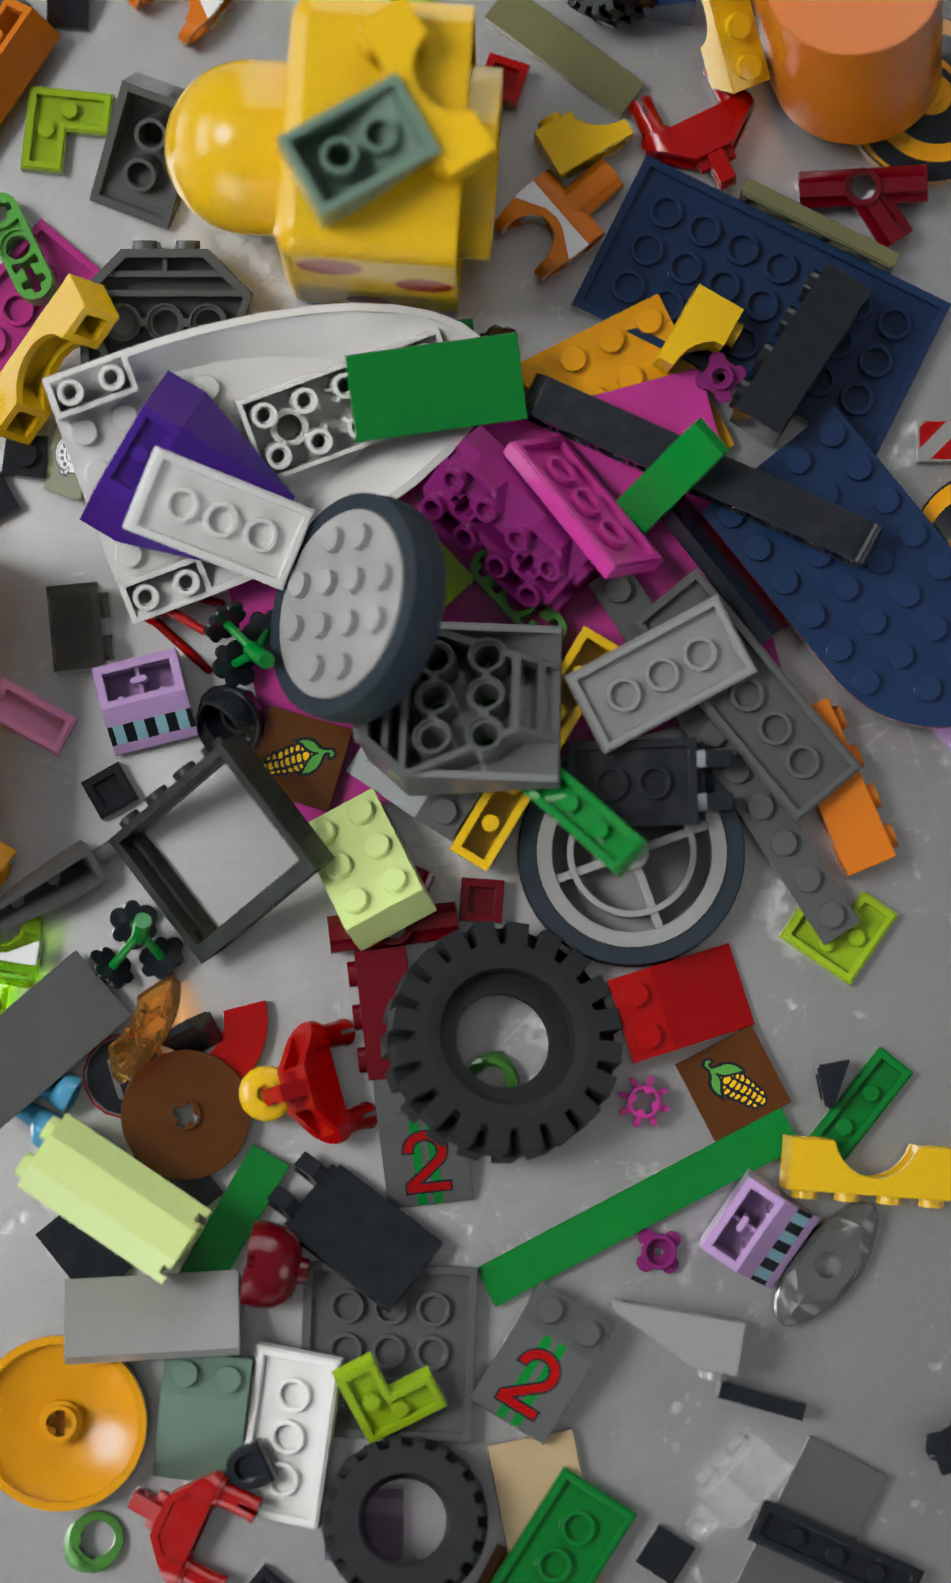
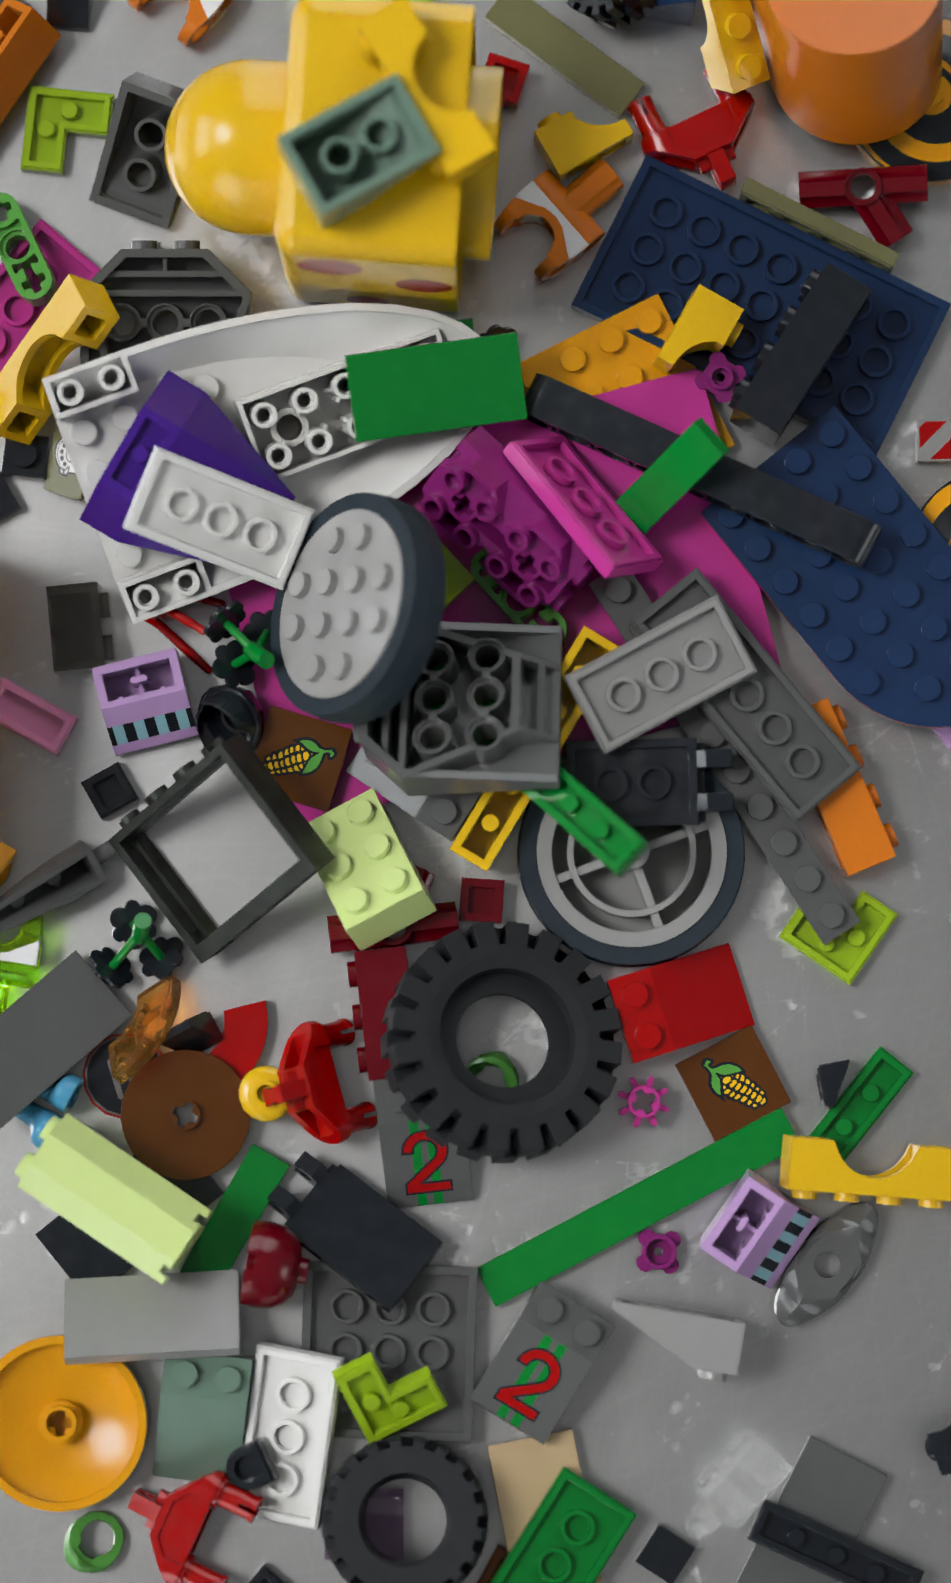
(724, 571): black tile -> none
(761, 1399): black tile -> none

